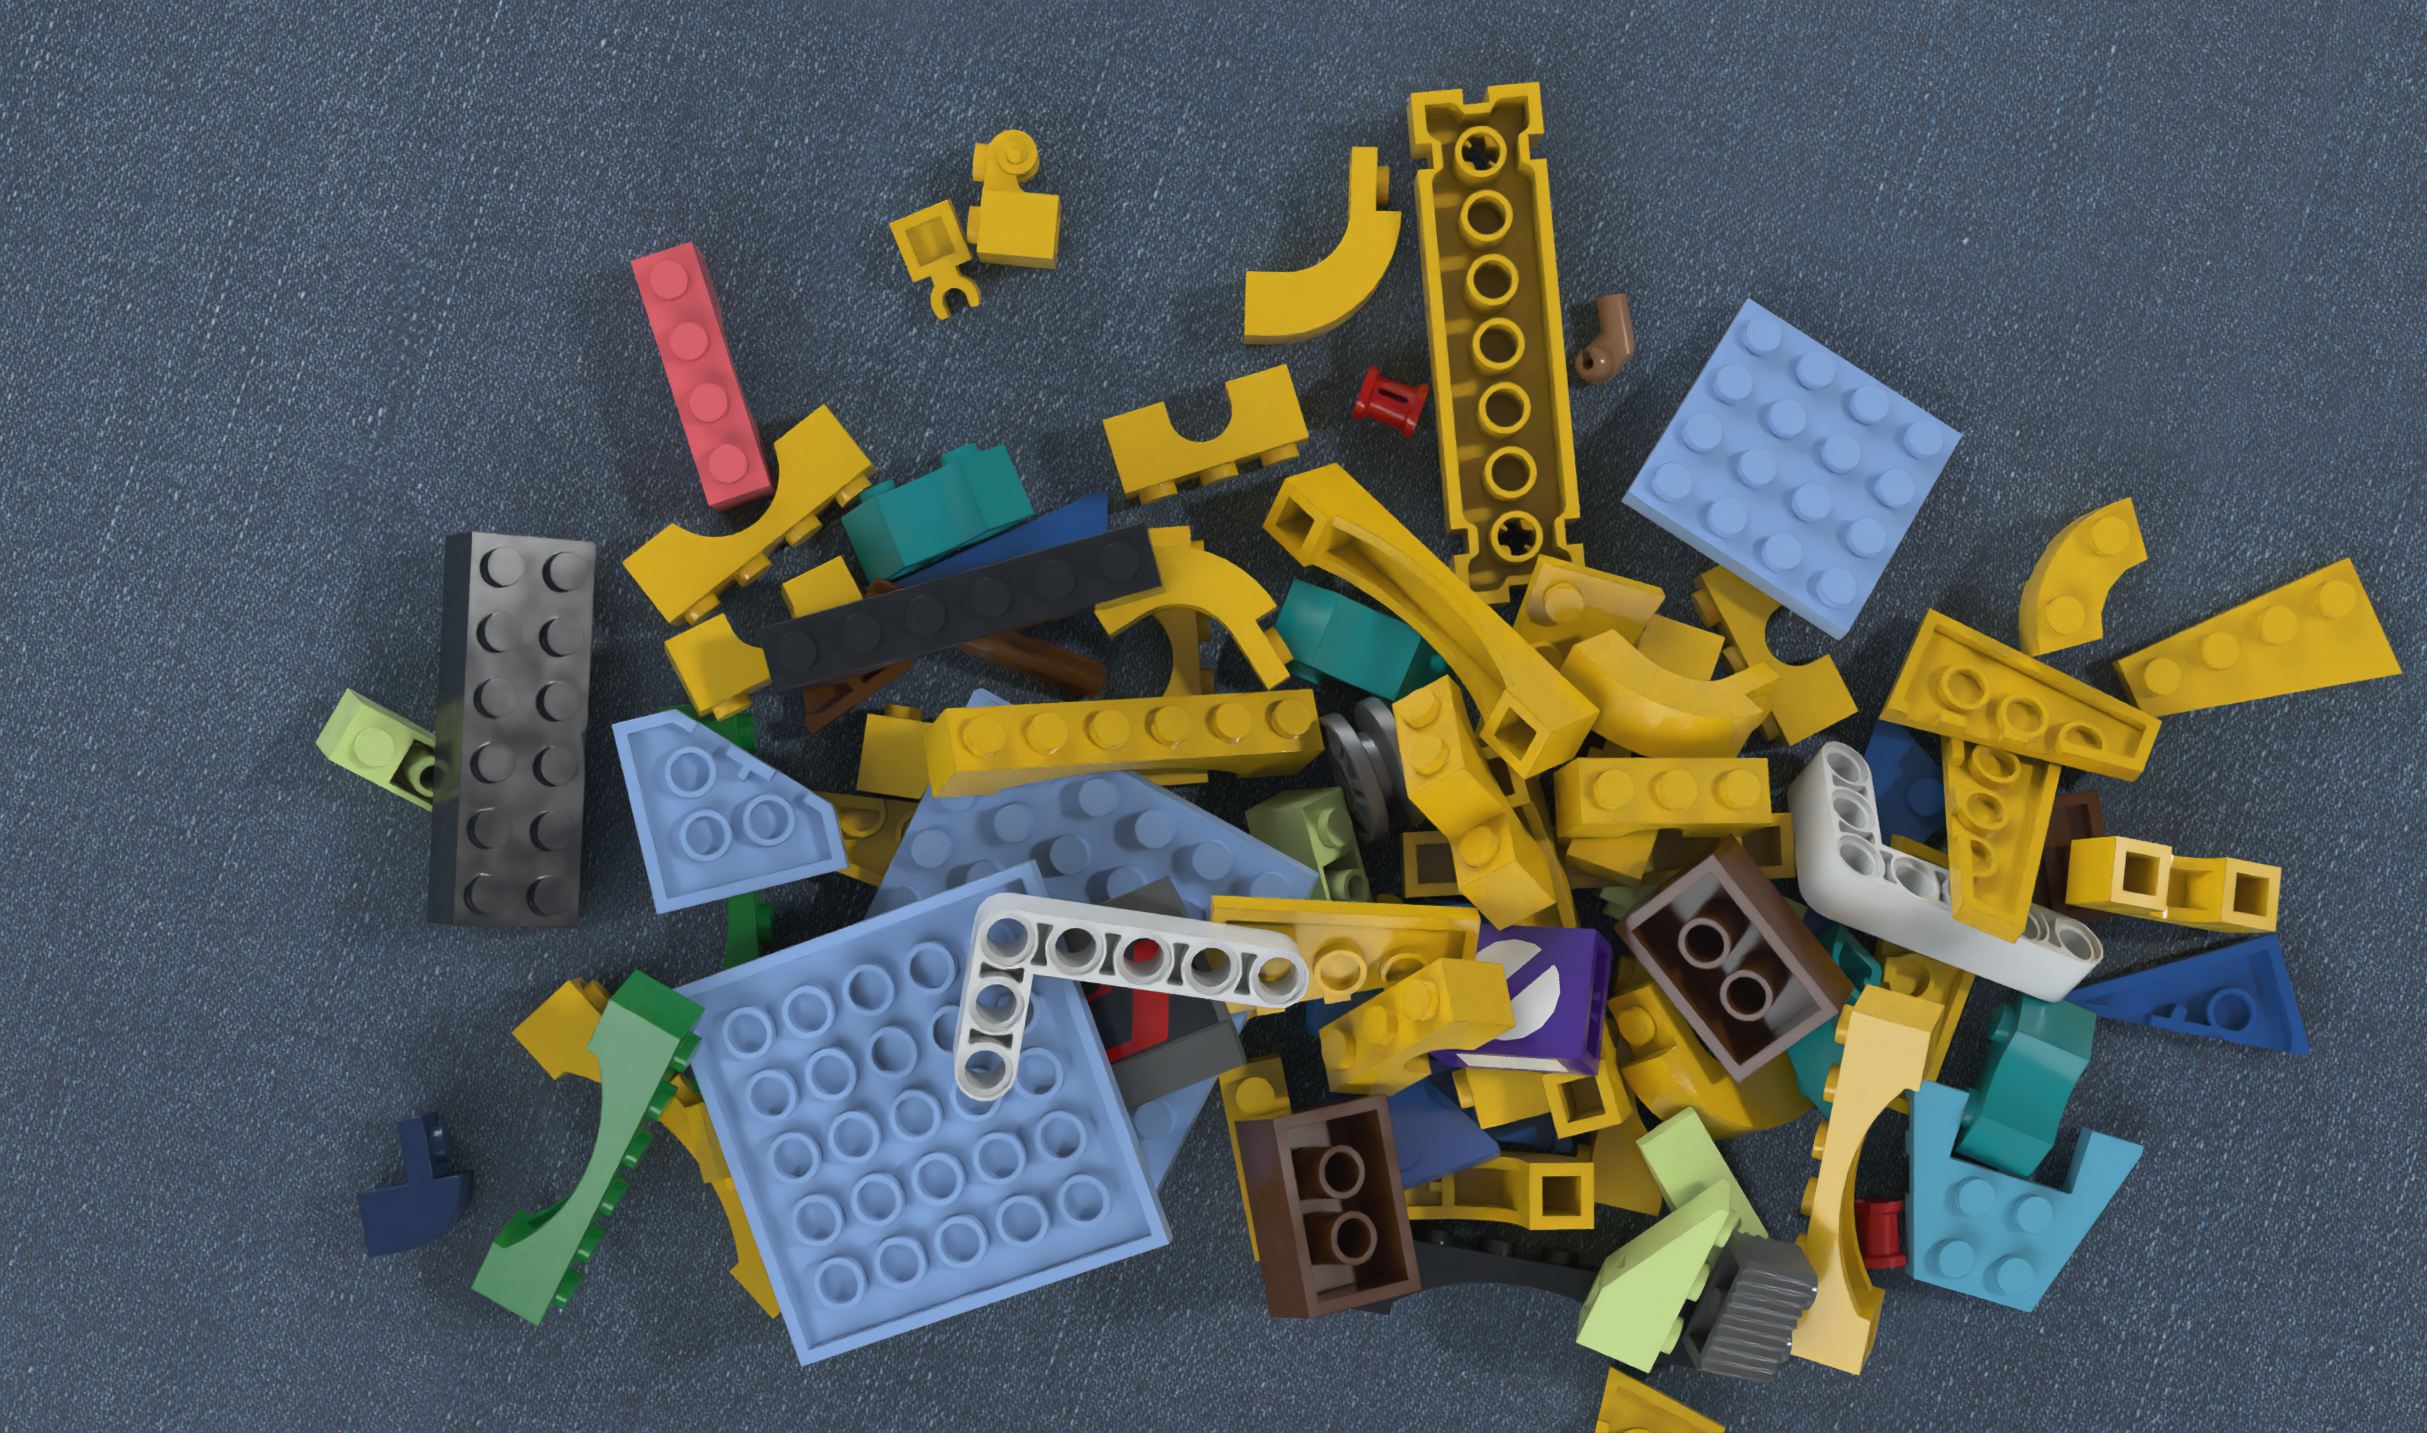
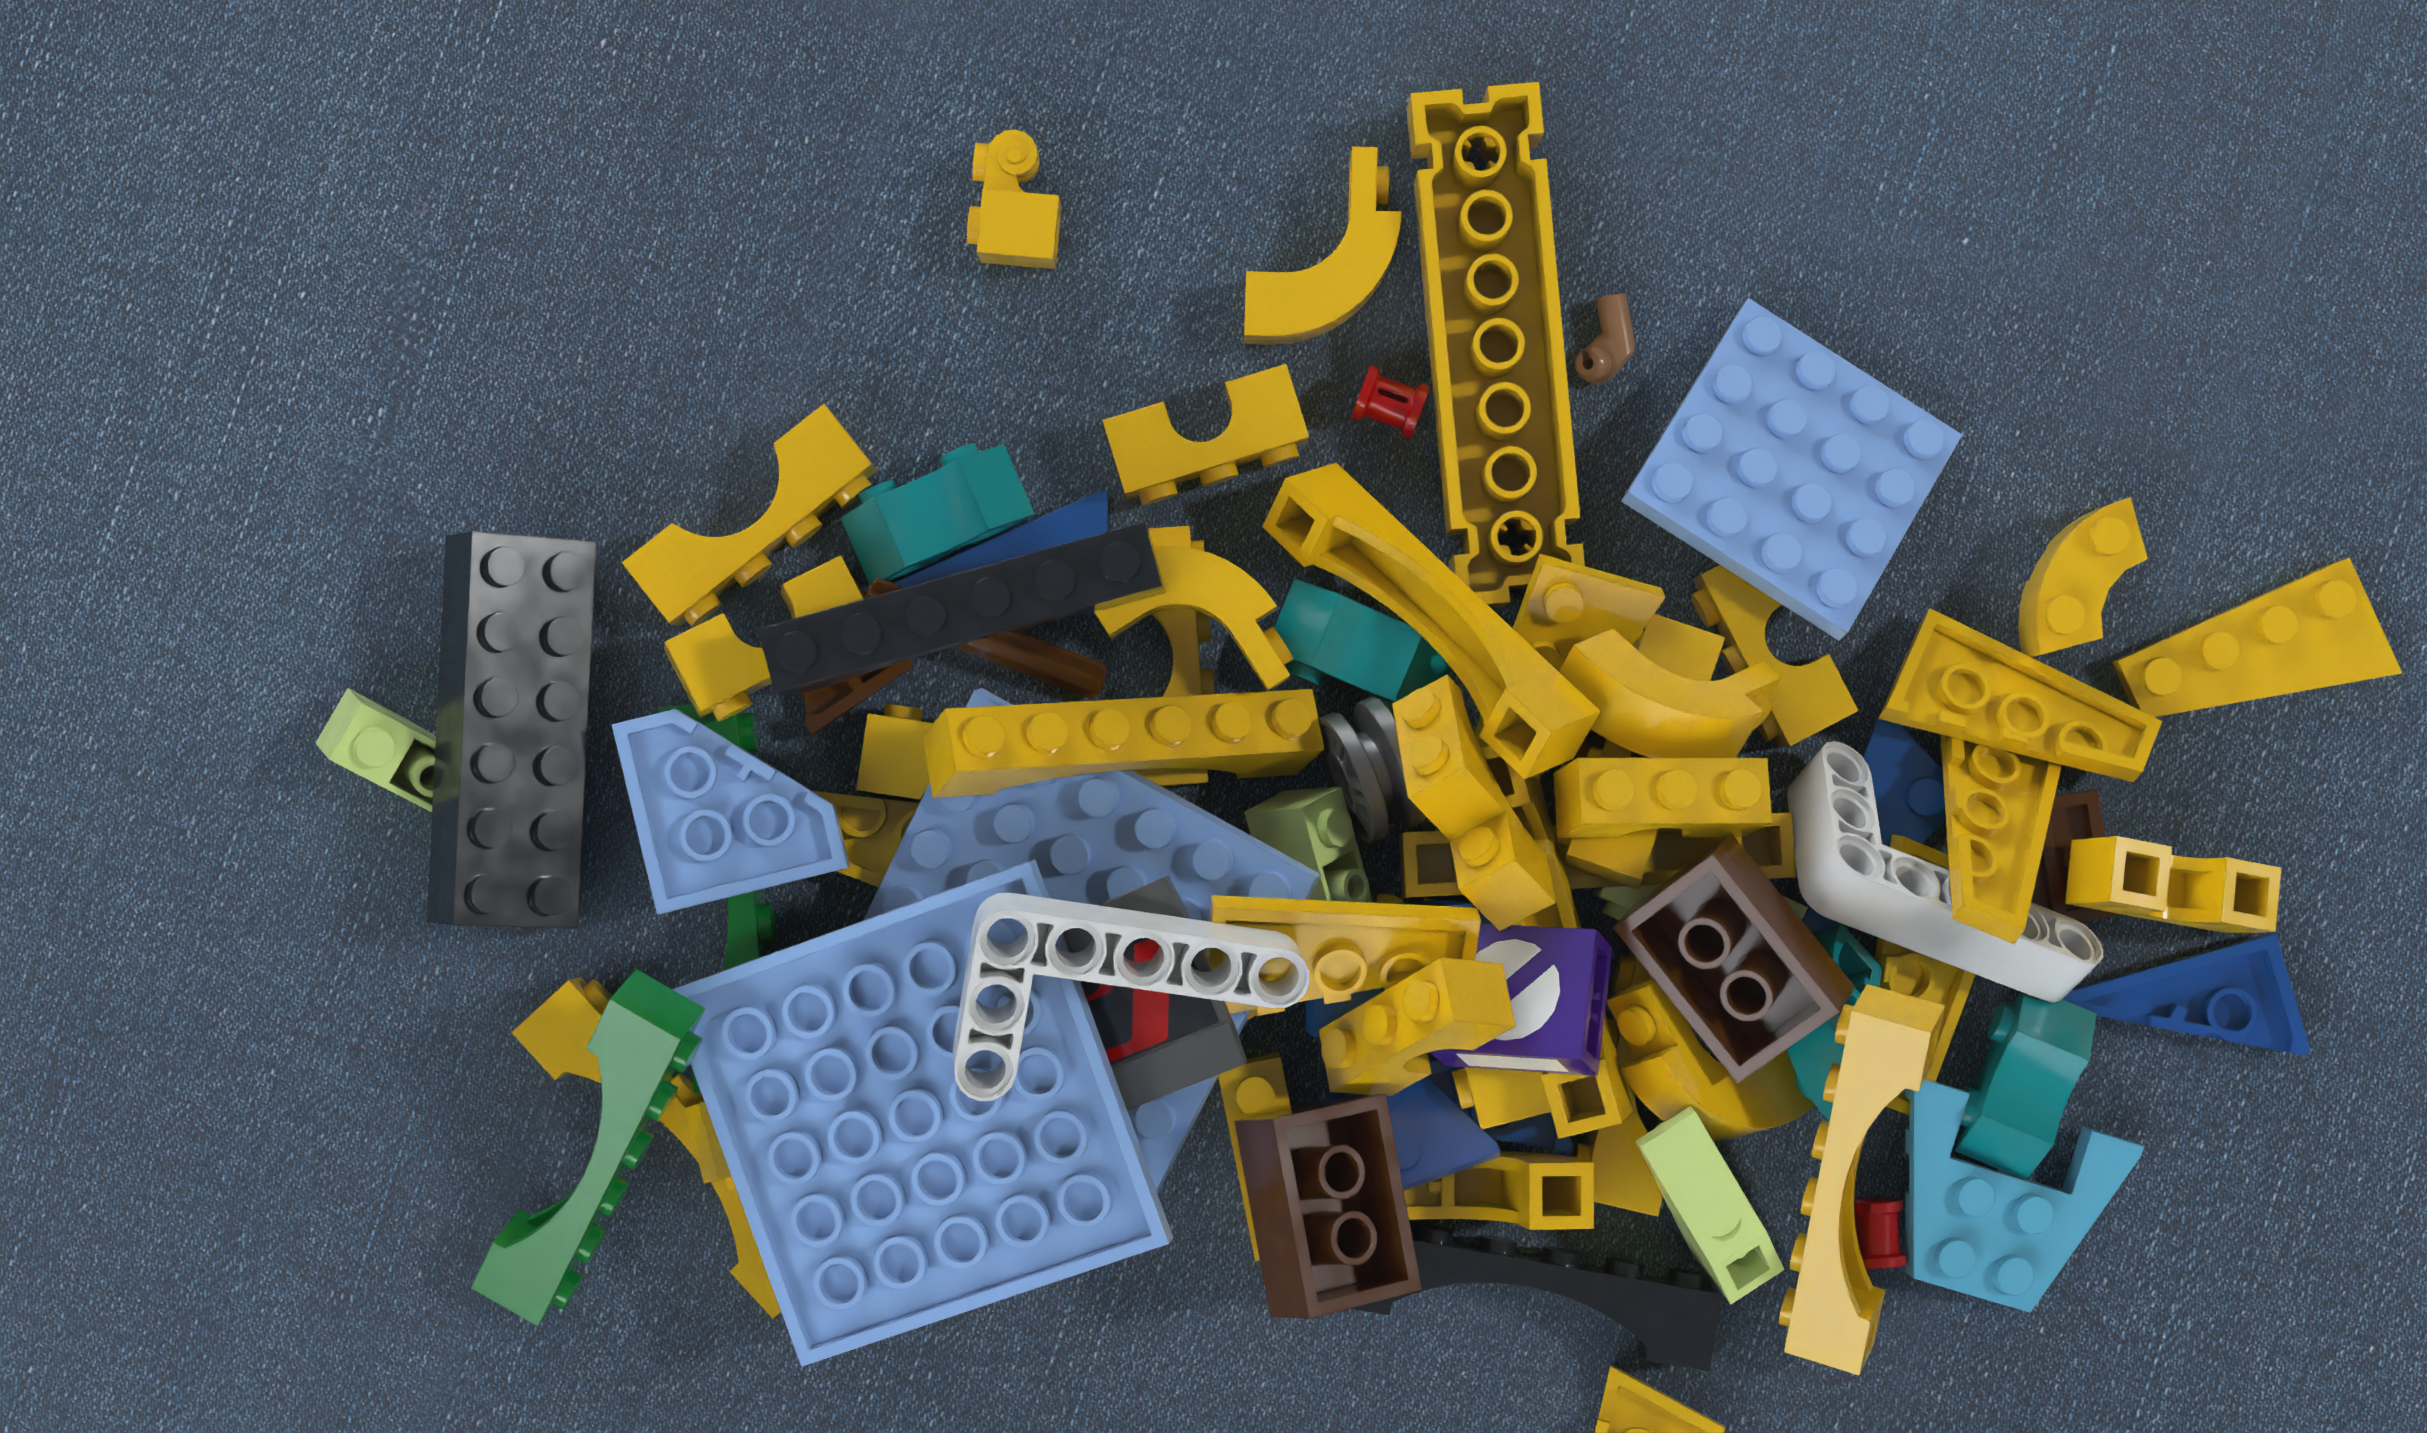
(425, 1205): dark blue brick -> none
(703, 377): coral arch -> none
(934, 247): yellow plate -> none
(1645, 1283): yellowish green slope -> none
(1750, 1308): dark grey brick -> none

